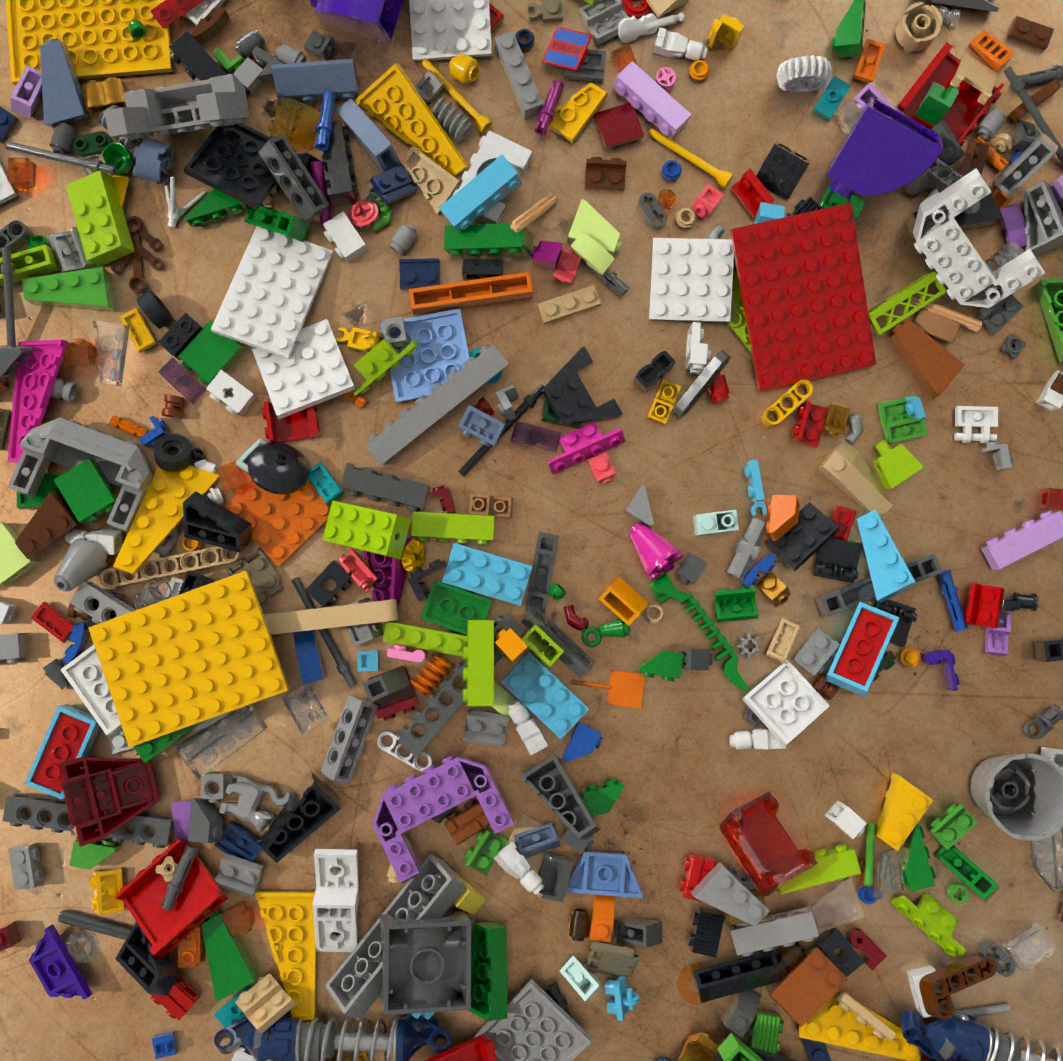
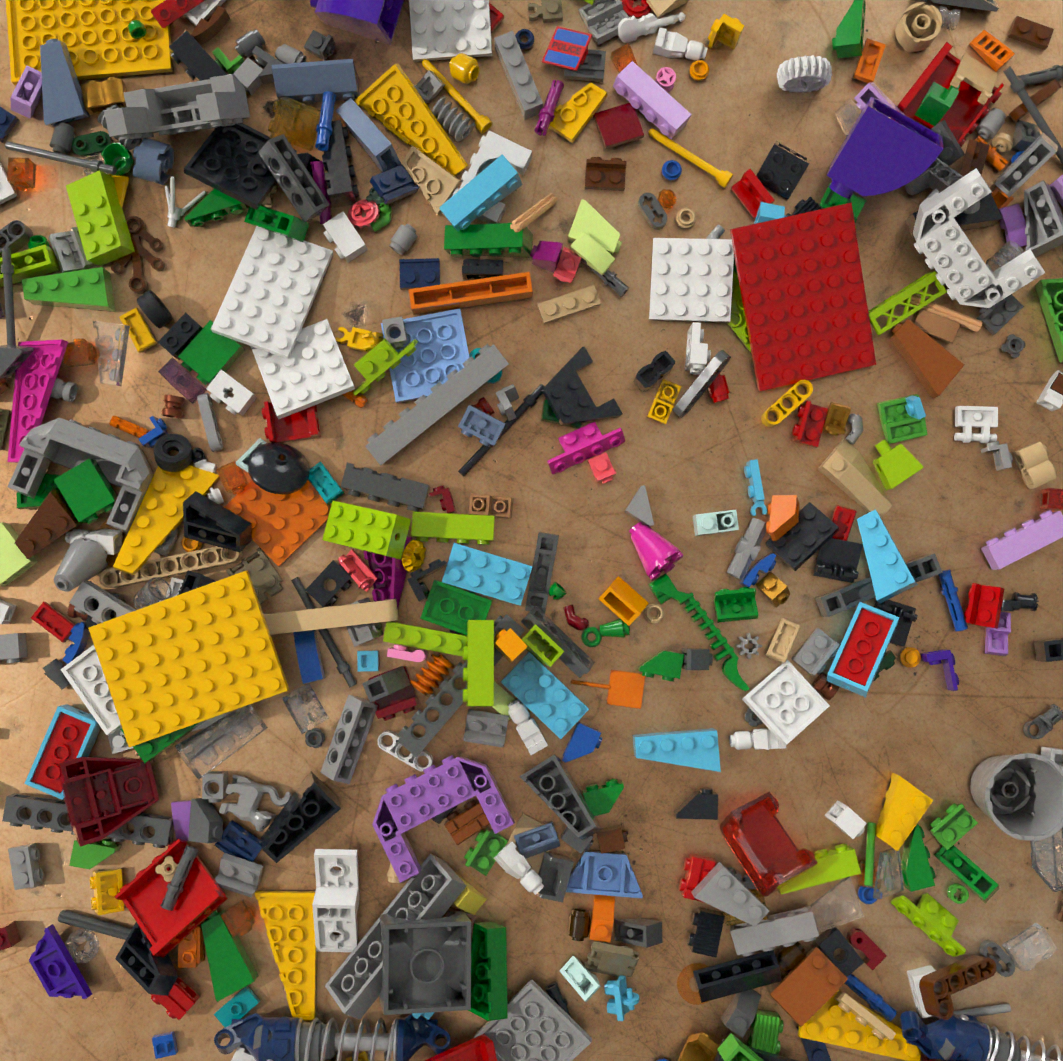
(210, 422): none -> light grey beam
(264, 1003): tan plate -> none
(309, 738): none -> dark grey plate
(535, 436): clear purple slope -> none
(611, 839): none -> reddish brown brick
(684, 748): none -> medium azure wedge
(690, 569): dark grey brick -> none
(699, 805): none -> black slope
(706, 202): coral bracket -> none
(831, 98): teal plate -> none
(874, 1000): none -> blue pin
(1035, 465): none -> tan brick

